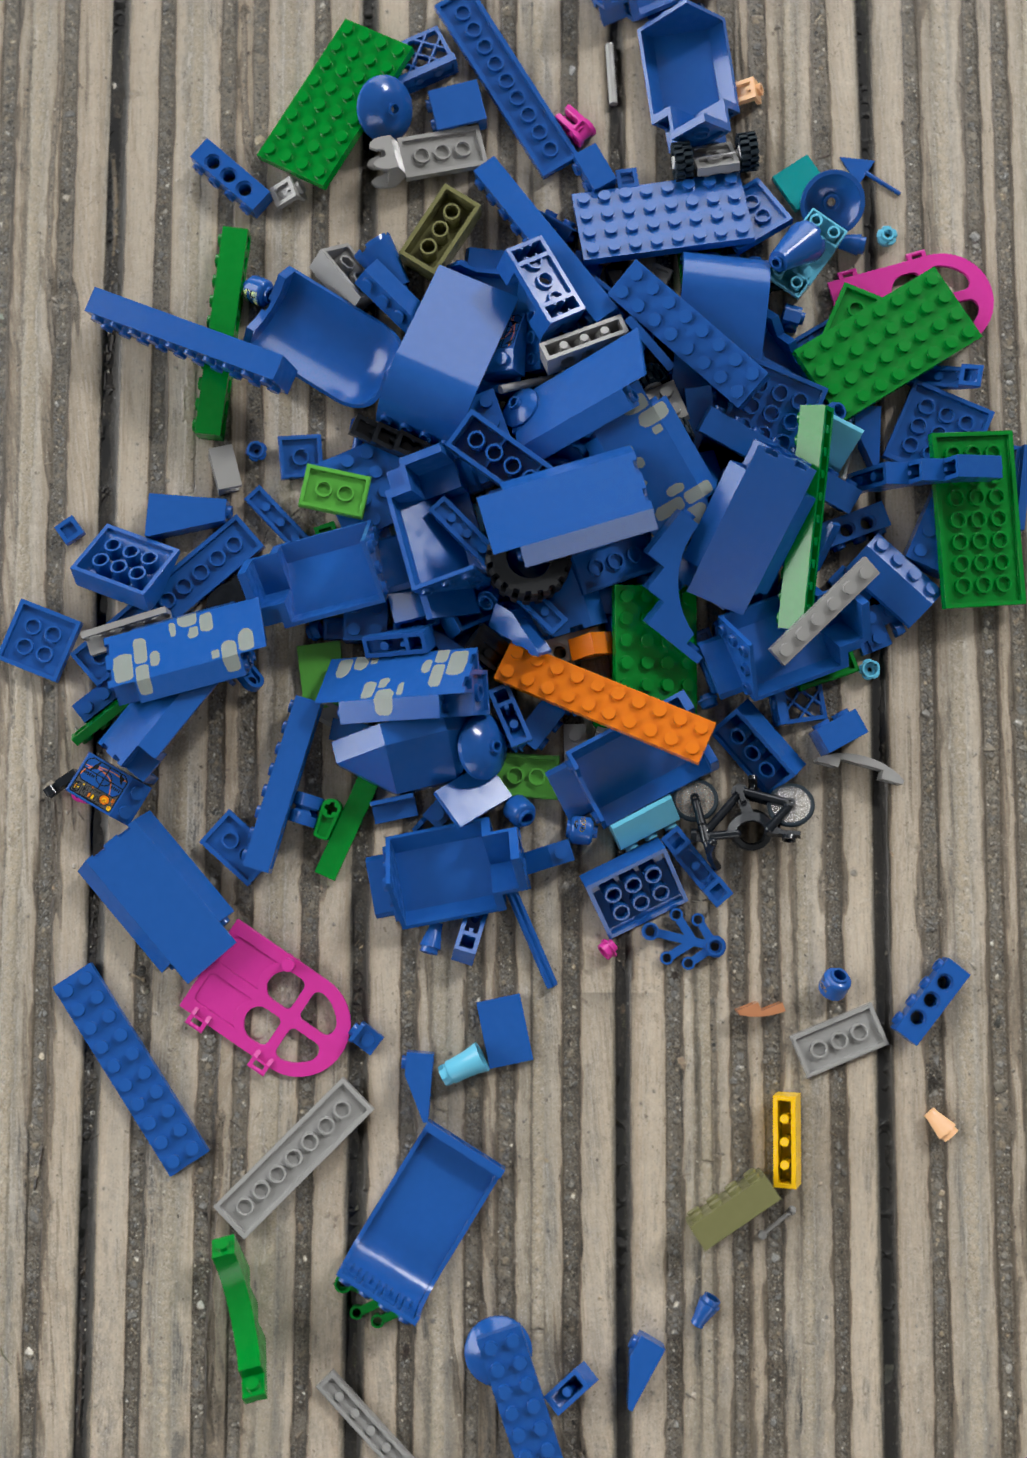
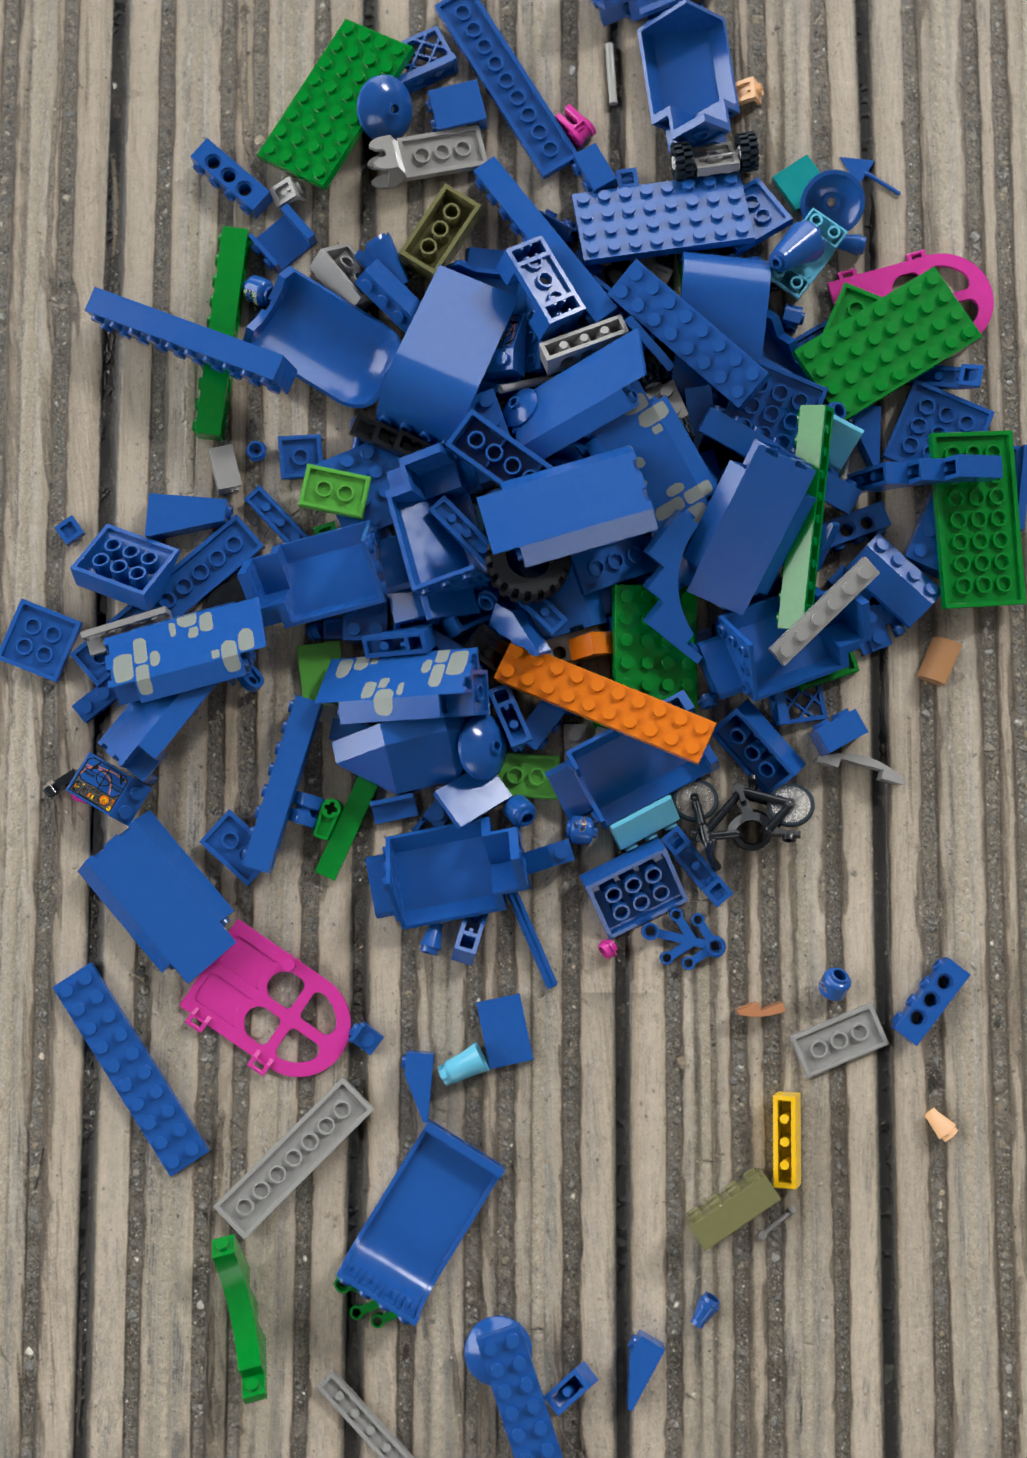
(100, 722): green plate -> none
(283, 241): none -> blue panel
(875, 669): medium azure plate -> none
(886, 241): medium azure plate -> none
(938, 661): none -> medium nougat brick

